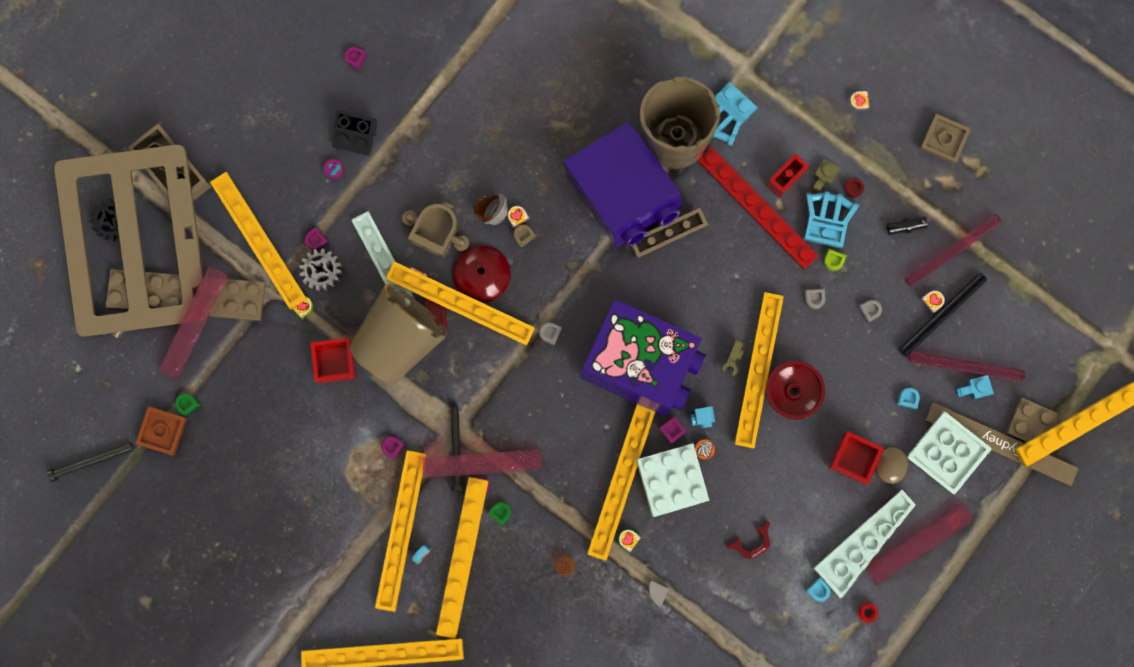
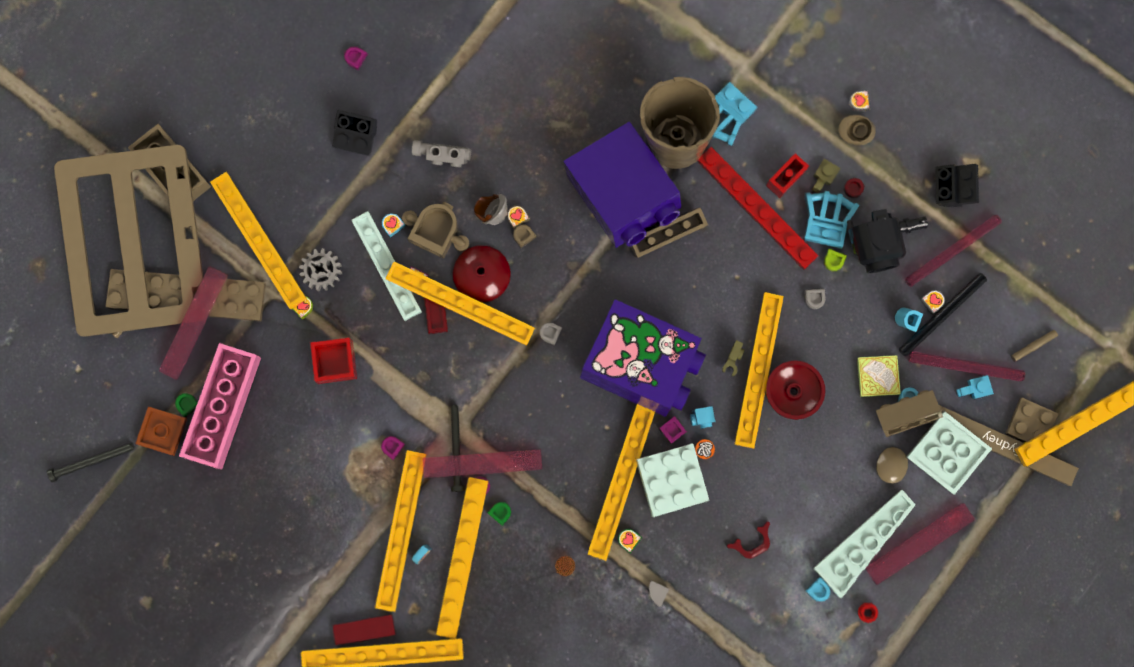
(102, 221): black gear -> none
(220, 406): none -> bright pink brick
(315, 239): magenta tile -> none
(333, 169): magenta tile -> none
(364, 629): none -> dark red tile
(392, 224): none -> tile
(395, 335): dark tan cone -> none
(446, 153): none -> light grey brick
(856, 458): red piece -> none
(857, 130): none -> dark tan hat
(870, 310): light grey tile -> none
(878, 242): none -> black piece
(878, 376): none -> tile
(908, 318): none -> medium azure plate
(909, 413): none -> dark tan brick
(945, 139): dark tan plate -> none
(957, 185): none -> black brick
(1034, 345): none -> dark tan piece

